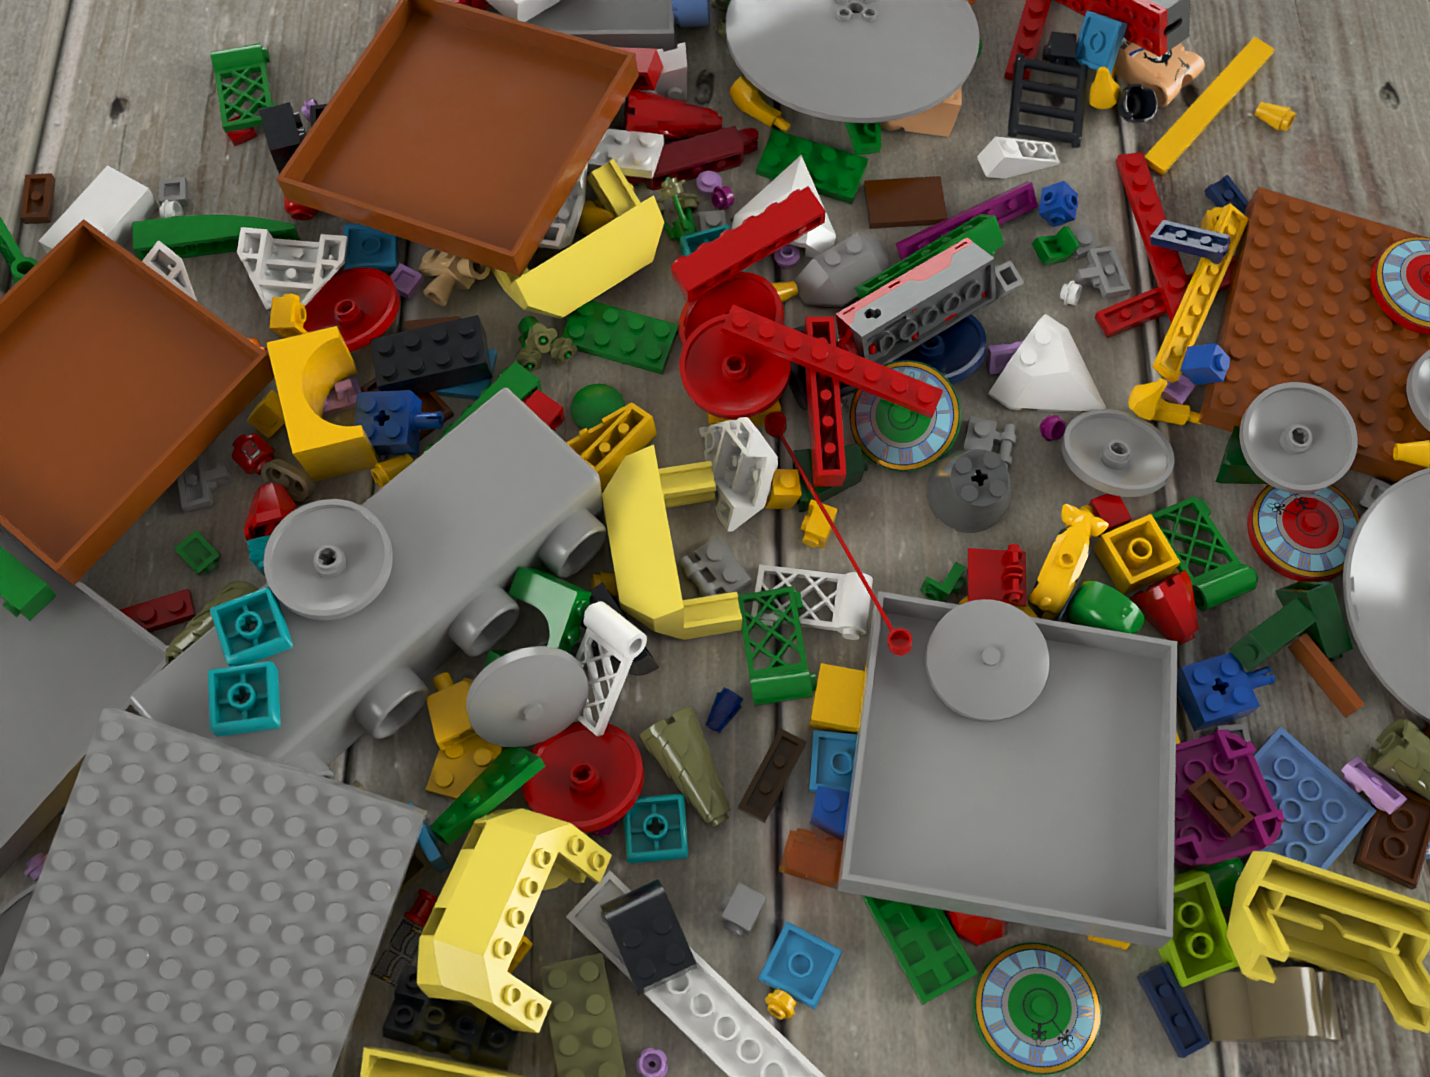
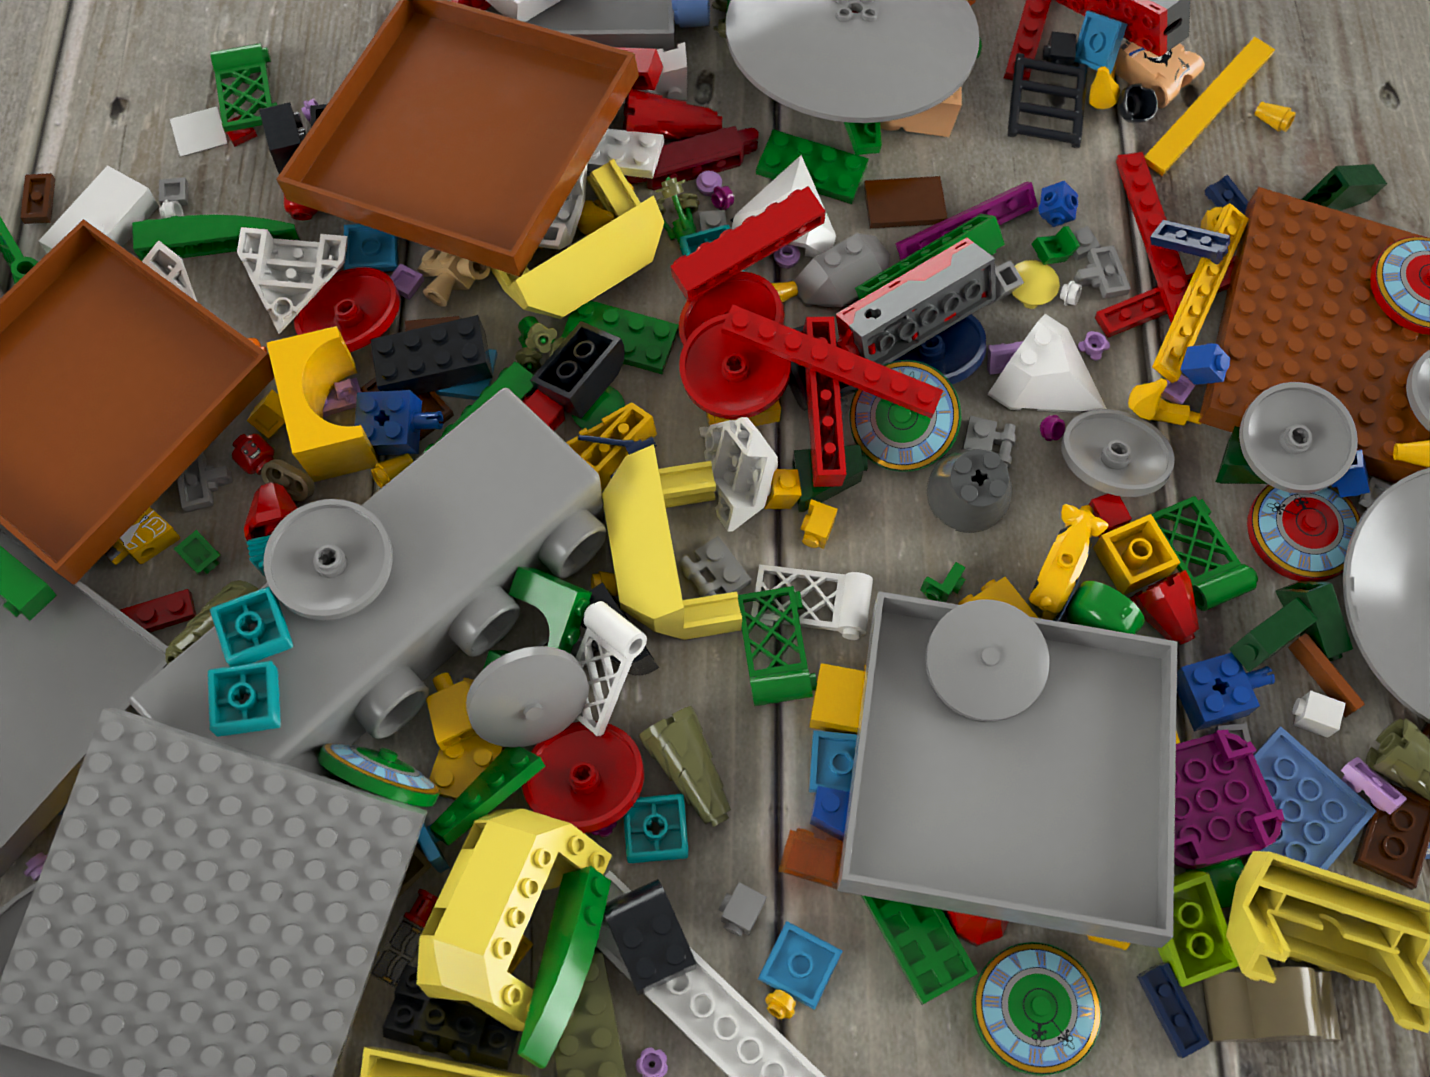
(143, 539): none -> yellow torso
(198, 131): none -> white sticker
(287, 316): yellow brick -> none
(379, 773): none -> dish
(564, 961): none -> green slope
(581, 368): none -> black brick
(630, 445): none -> dark blue plant
(723, 710): clear blue cone -> none
(748, 100): yellow animal -> none
(772, 775): dark brown plate -> none
(899, 639): red piece -> none
(997, 575): red hinge -> none
(1015, 157): white slope -> none
(1039, 285): none -> light yellow dish
(1096, 339): none -> lavender plate
(1219, 804): reddish brown plate -> none
(1318, 714): none -> white brick
(1347, 187): none -> dark green slope
(1355, 479): none -> blue brick

